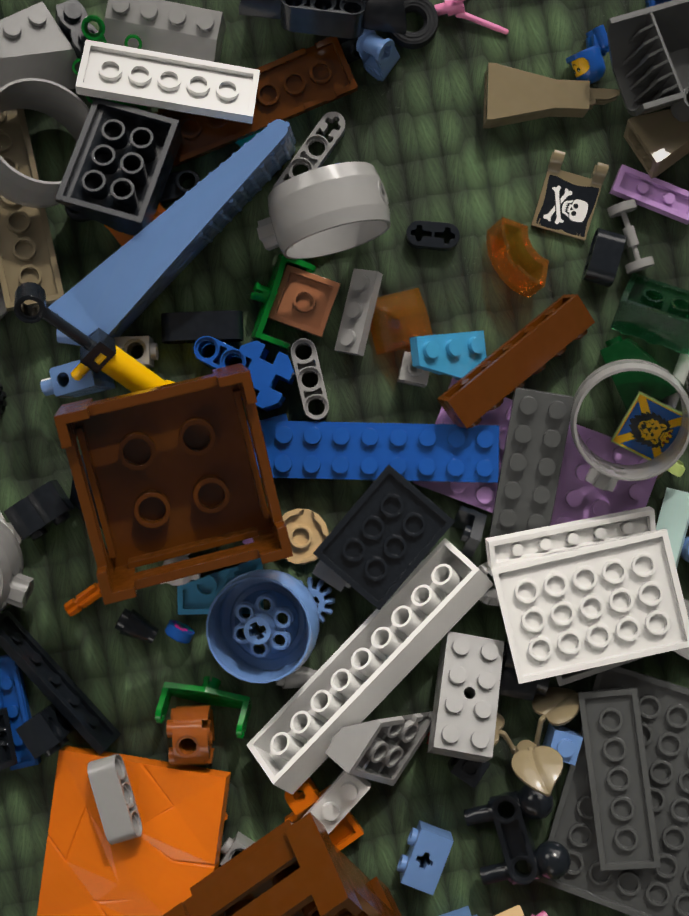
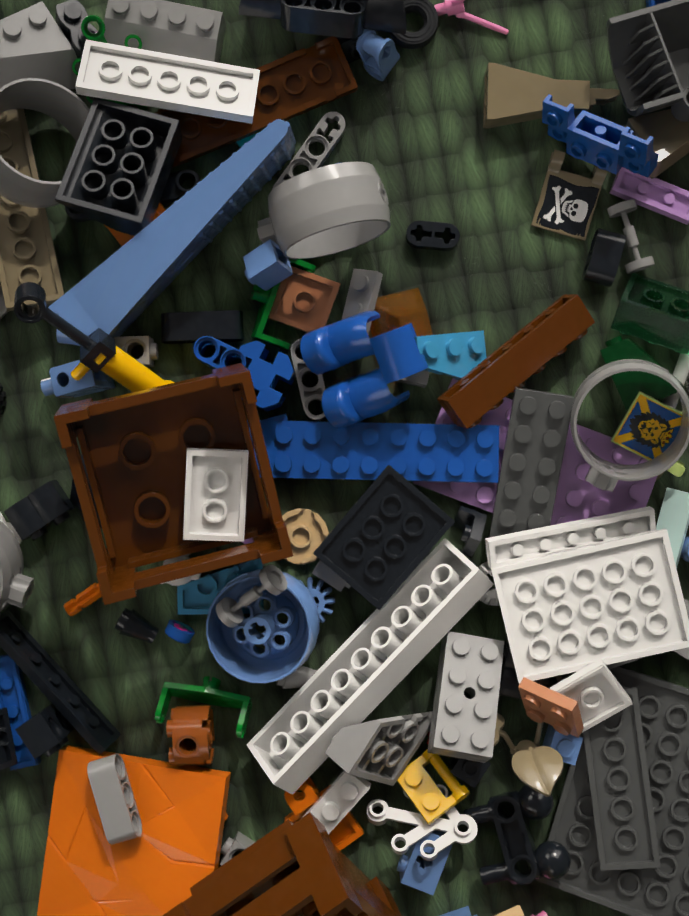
(215, 494): none -> white plate
(230, 611): none -> light grey wheel
(267, 265): none -> medium blue brick
(365, 393): none -> blue piece
(423, 790): none -> yellow plate
(423, 829): none -> white plant
(515, 257): clear orange brick -> none
(551, 707): none -> nougat plate
(589, 63): blue piece -> none
(596, 692): none -> white tile
(599, 140): none -> blue bracket

